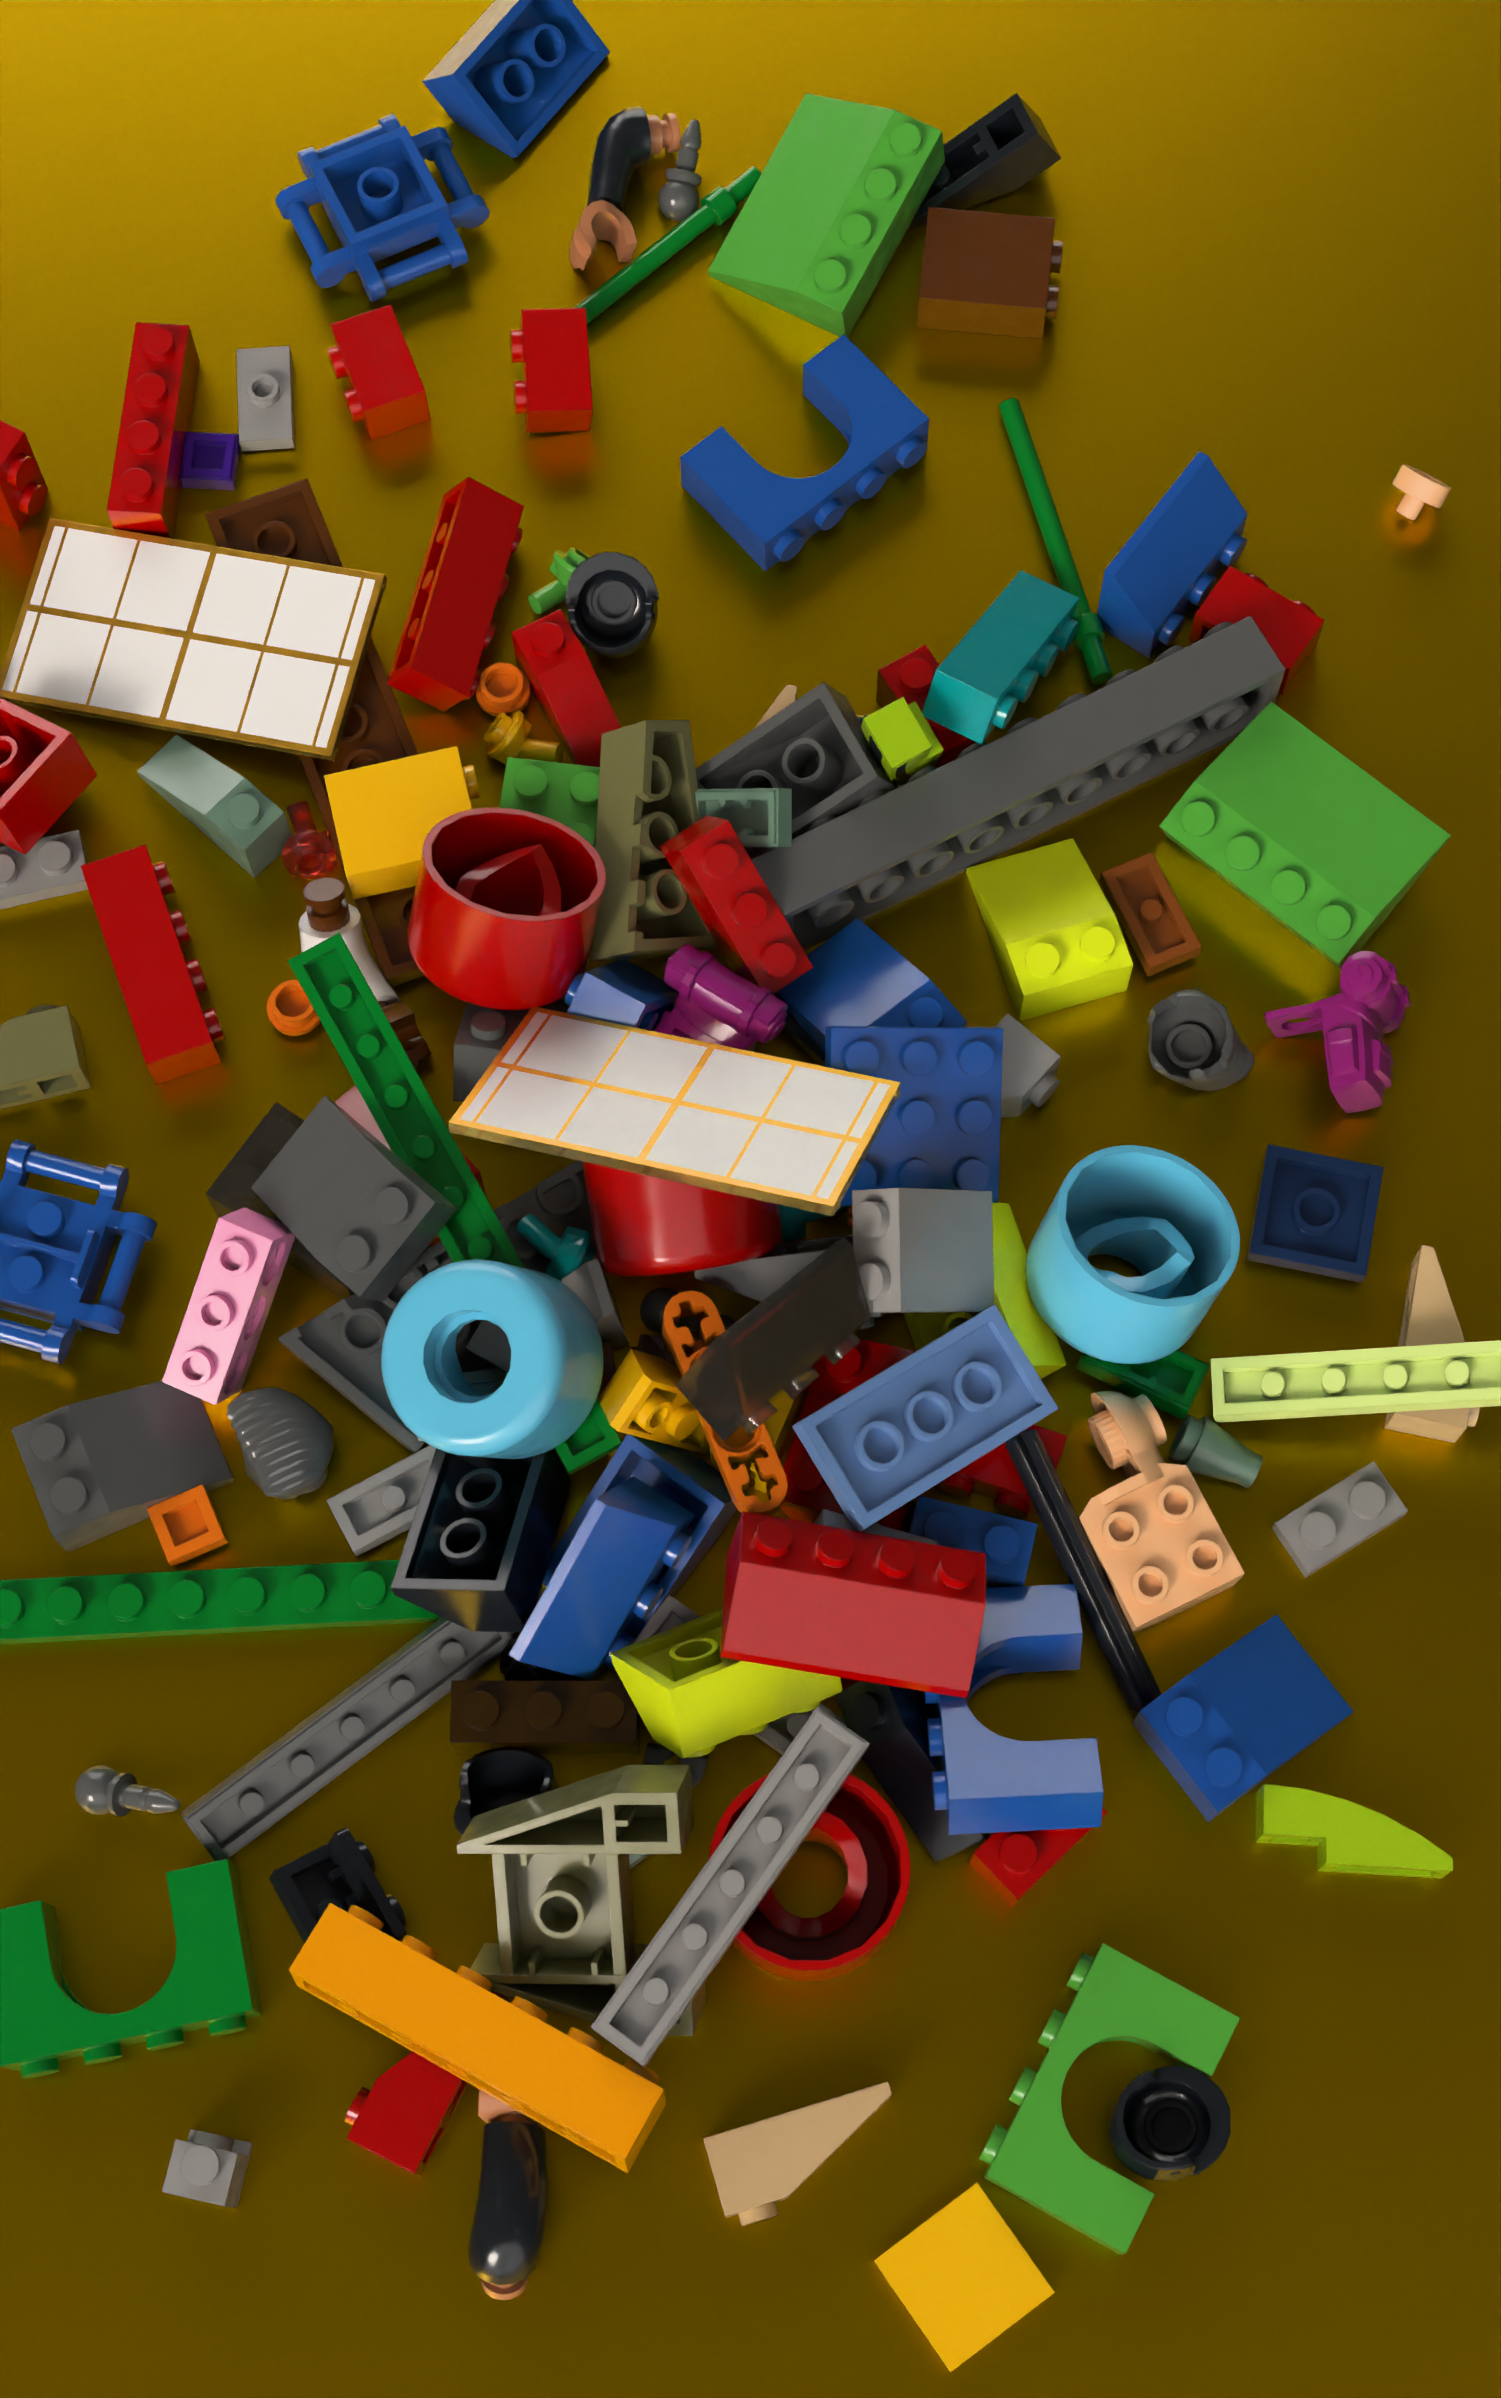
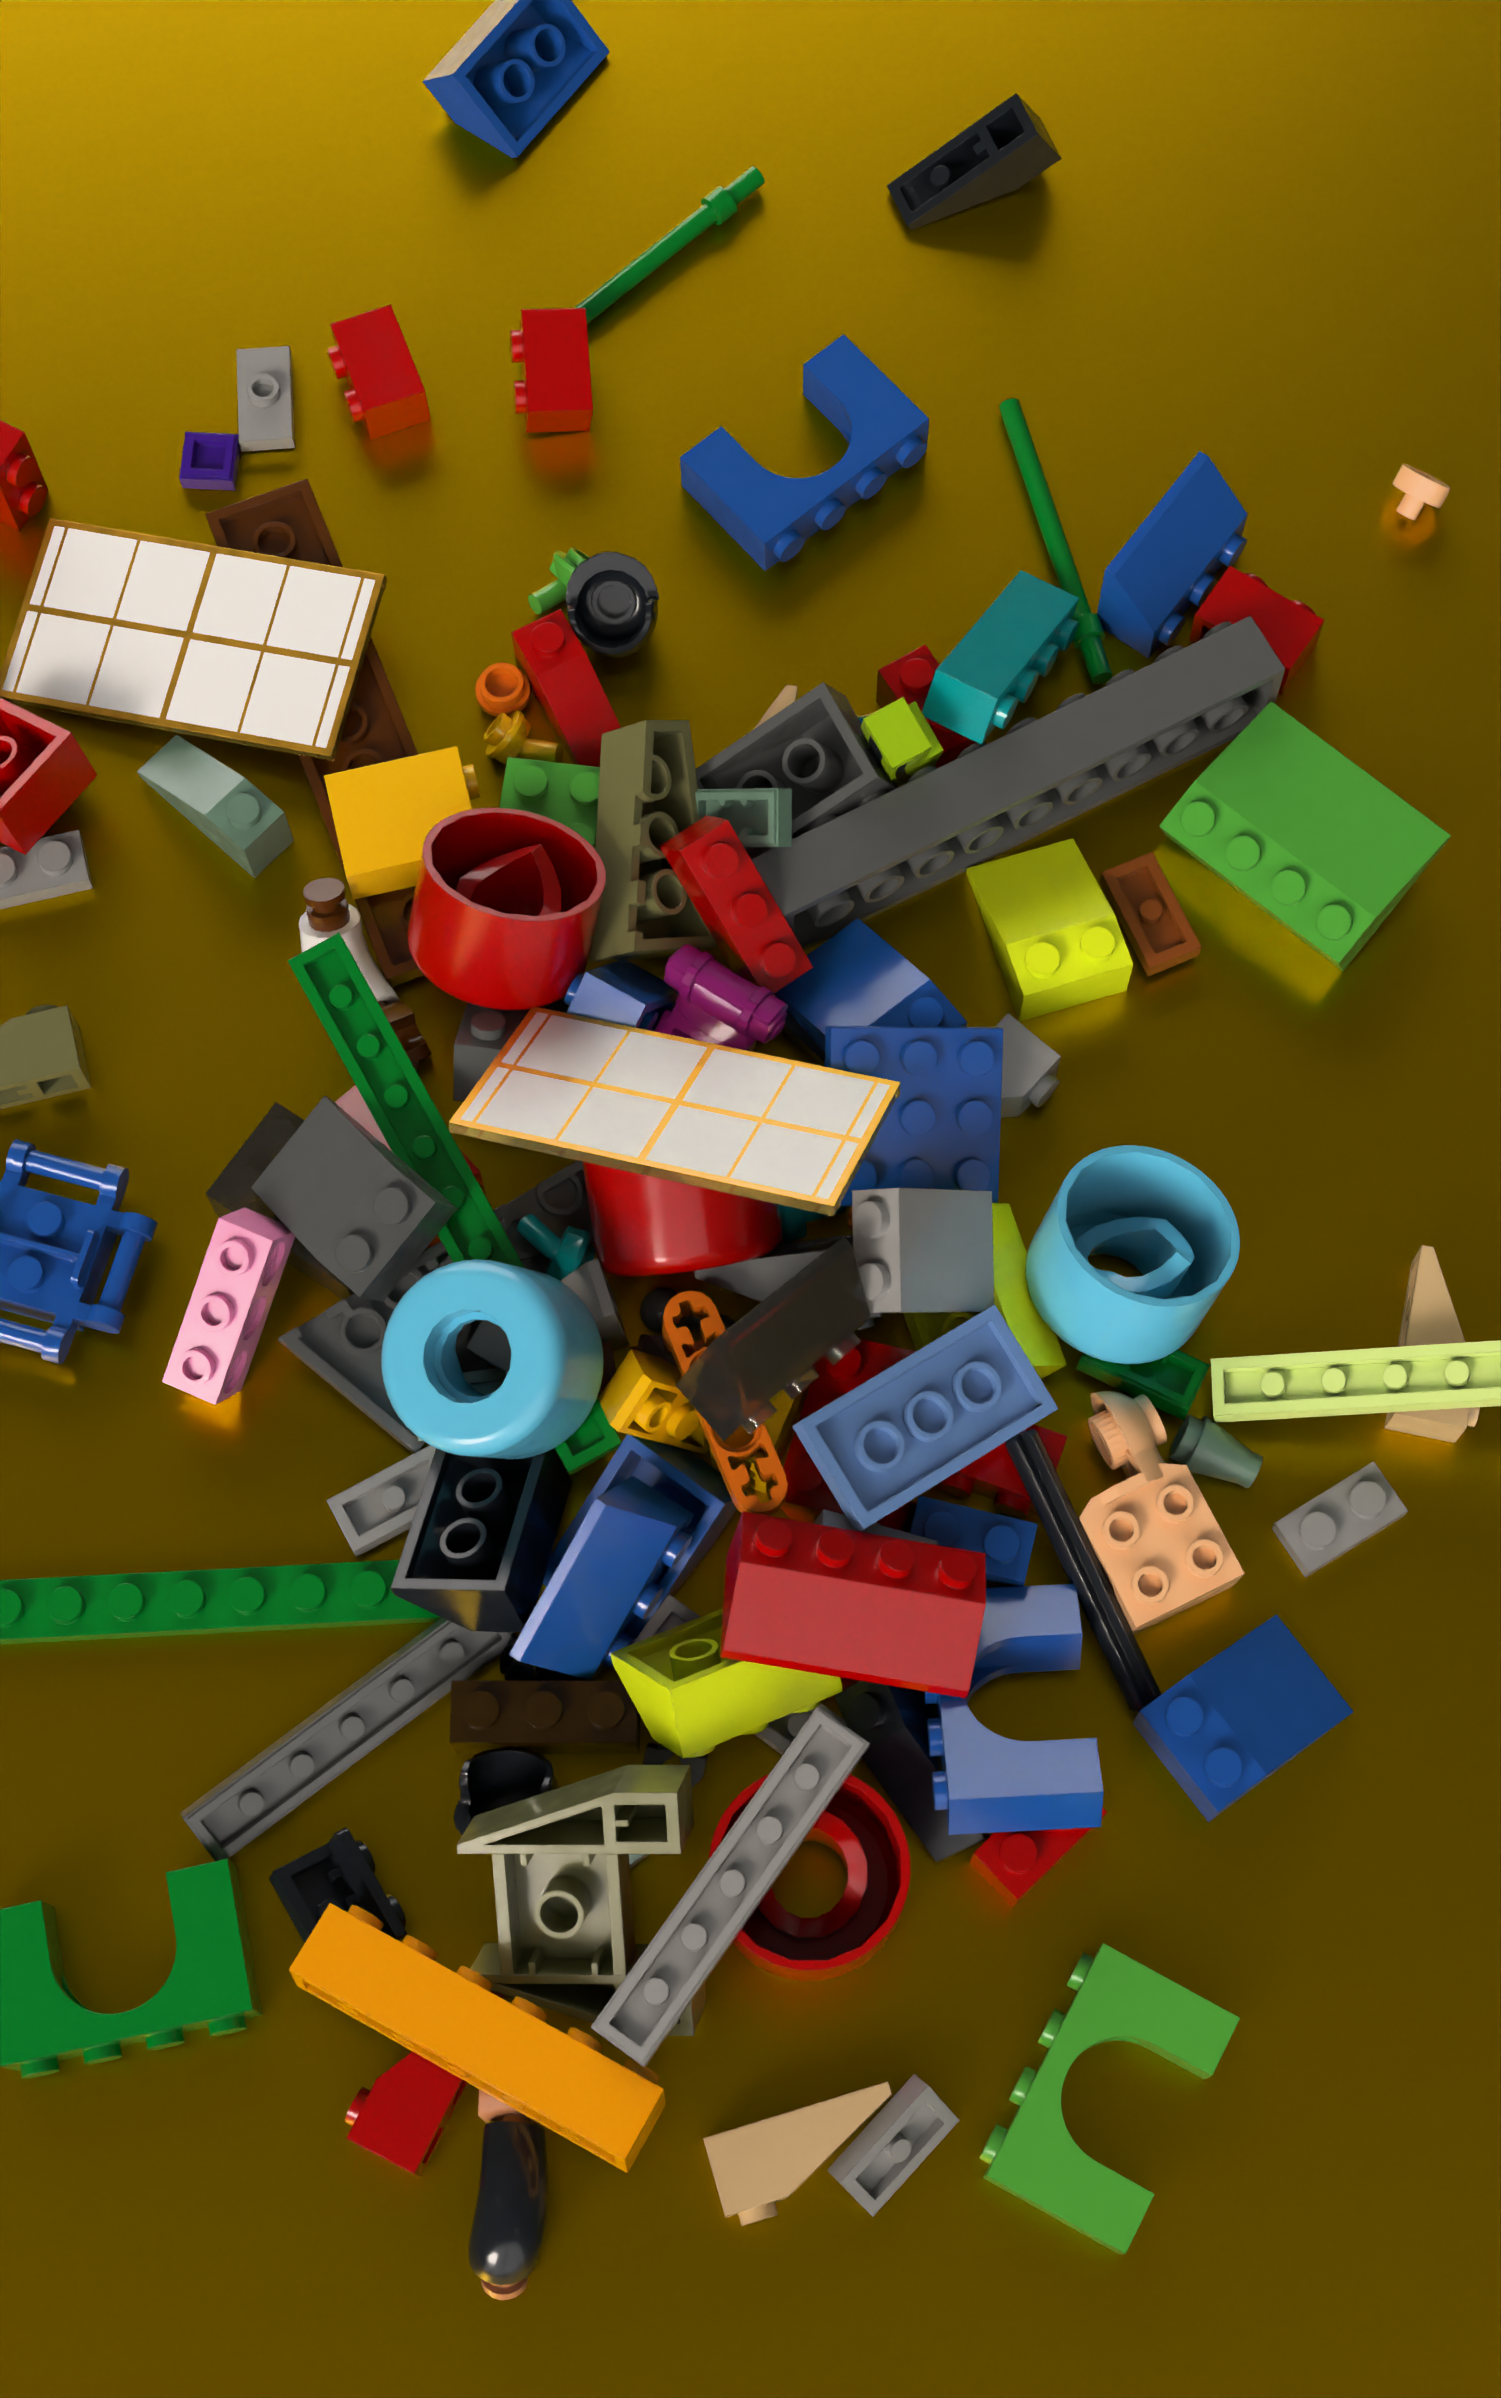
(105, 1791): dark grey bar -> none
(116, 1456): dark grey slope -> none
(152, 965): red brick -> none
(153, 429): red brick -> none
(187, 1525): orange plate -> none
(208, 2168): light grey brick -> none
(282, 1441): dark grey hair -> none
(291, 1009): orange plate -> none
(307, 846): clear red plate -> none
(382, 204): blue brick -> none
(457, 595): red brick -> none
(619, 149): piece -> none
(679, 196): dark grey bar -> none
(830, 210): bright green slope -> none
(893, 2145): none -> light grey plate
(963, 2277): yellow tile -> none
(988, 273): reddish brown brick -> none
(1170, 2123): black helmet -> none
(1196, 1042): dark grey hair -> none
(1315, 1213): dark blue plate -> none
(1345, 1834): lime slope -> none
(1353, 1029): magenta piece -> none

